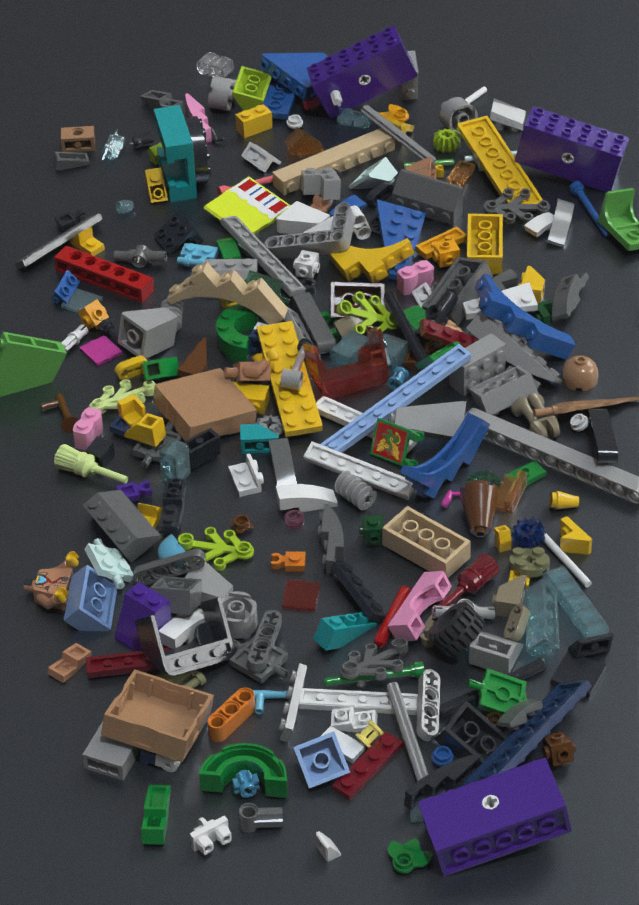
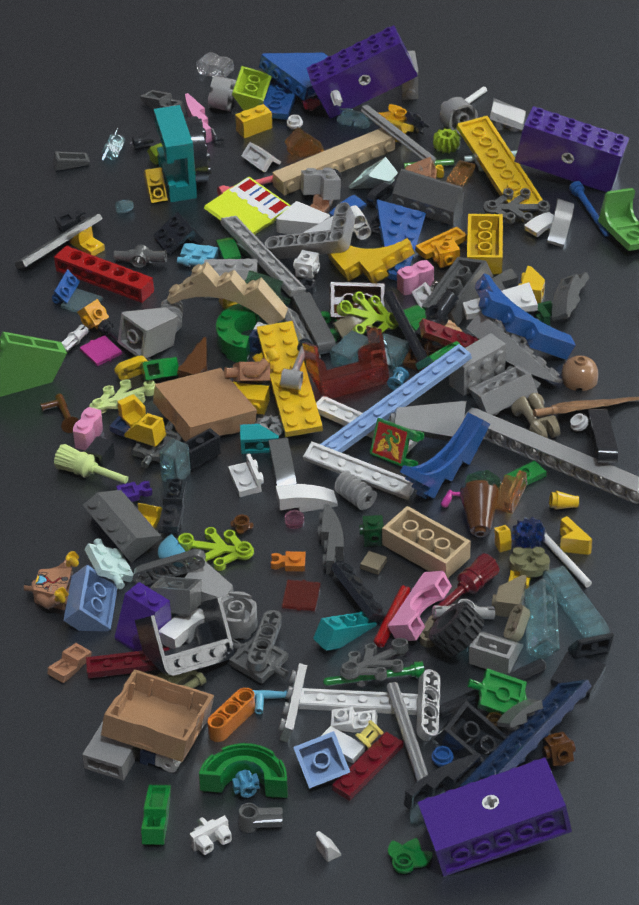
(78, 139): medium nougat brick -> none
(373, 562): none -> dark tan tile
(416, 120): none -> black plate

